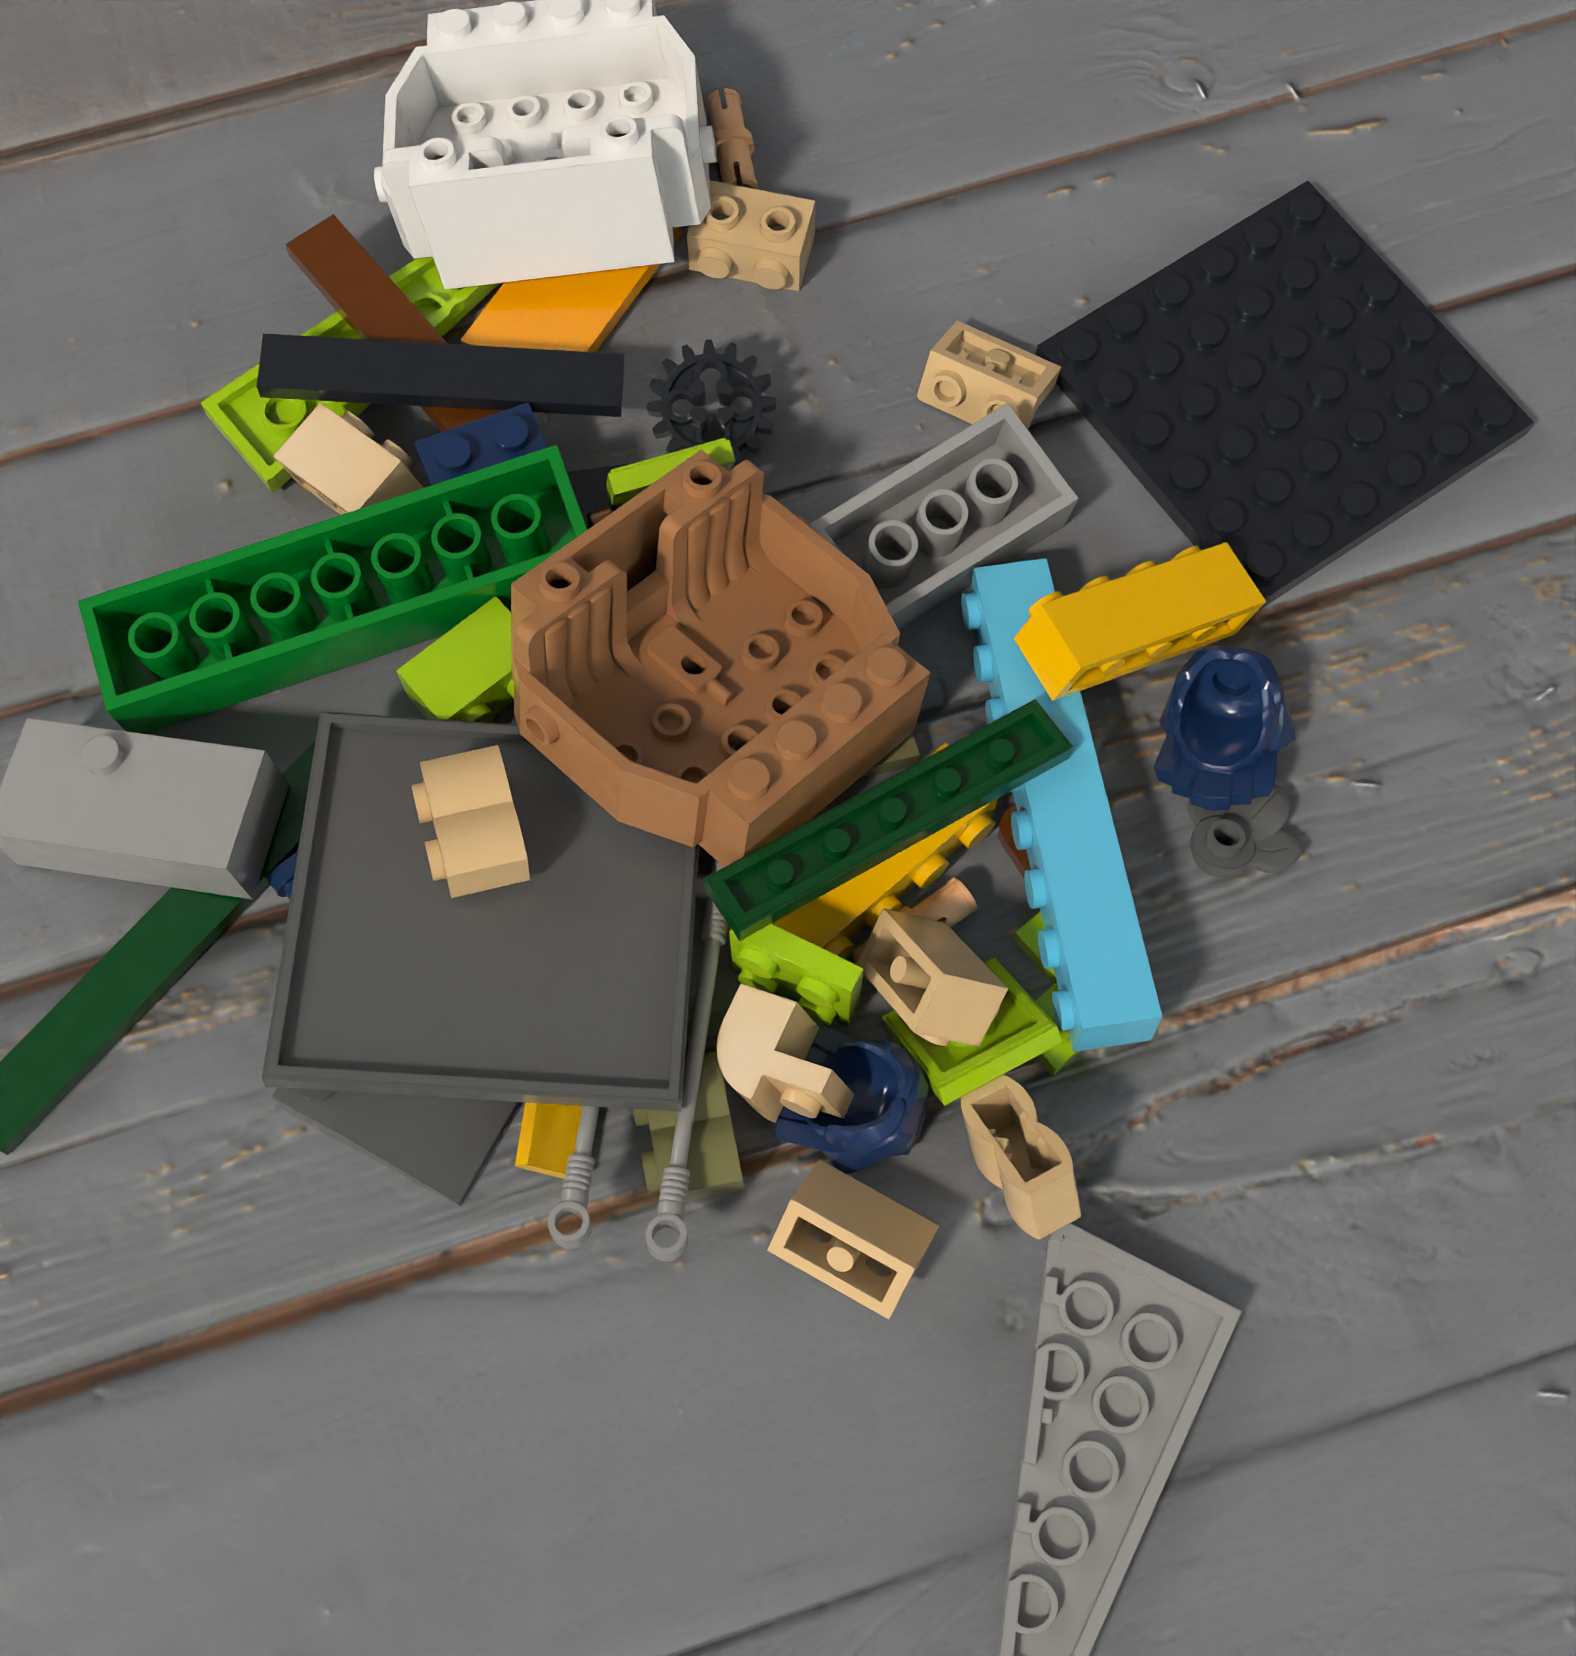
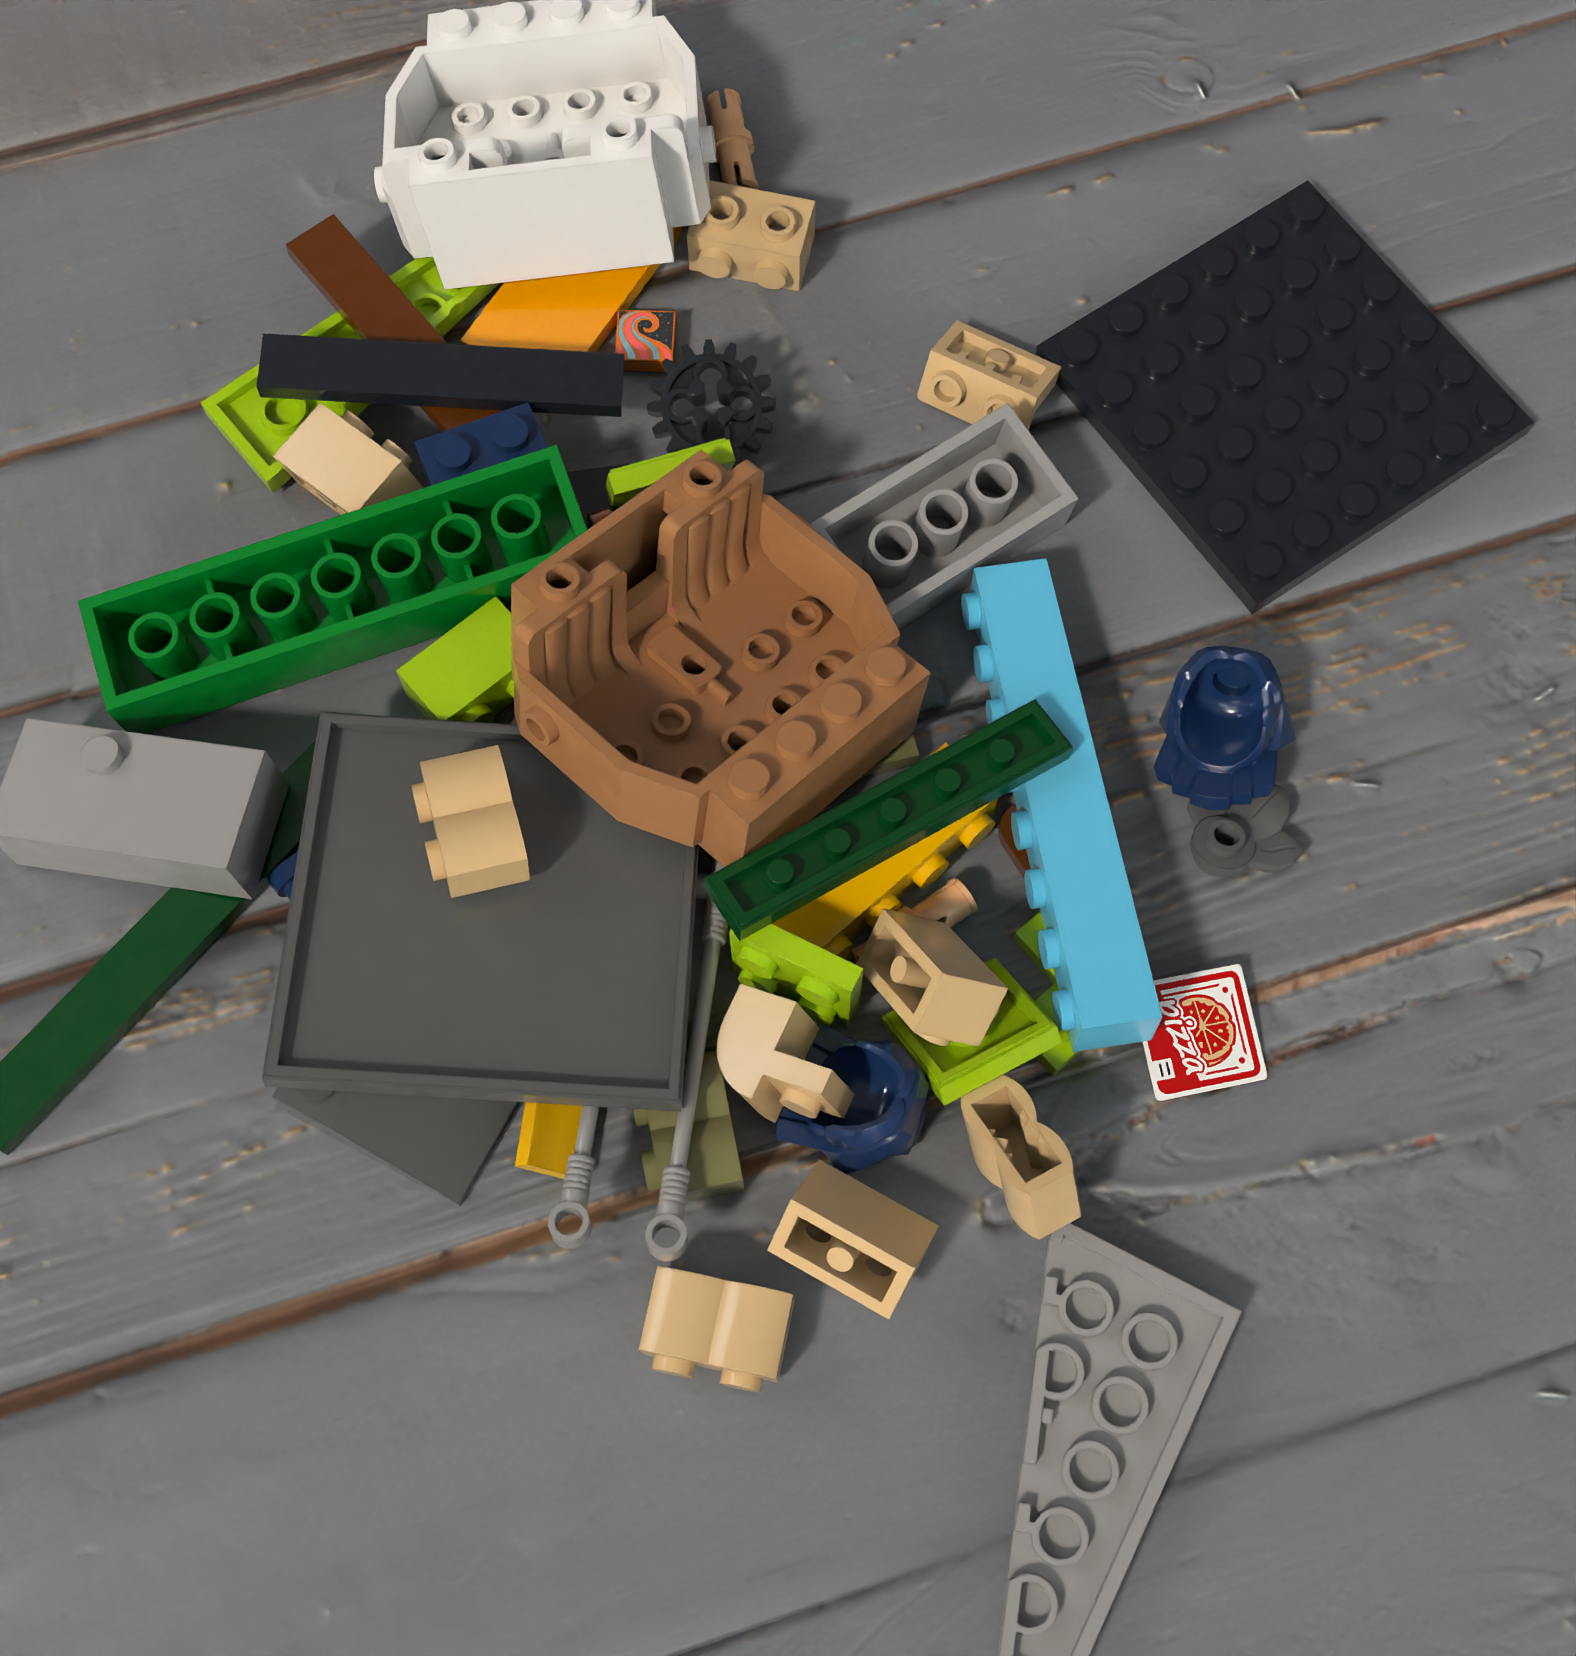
(645, 338): none -> tile
(716, 1327): none -> tan brick
(1137, 619): yellow brick -> none
(1204, 1034): none -> sticker

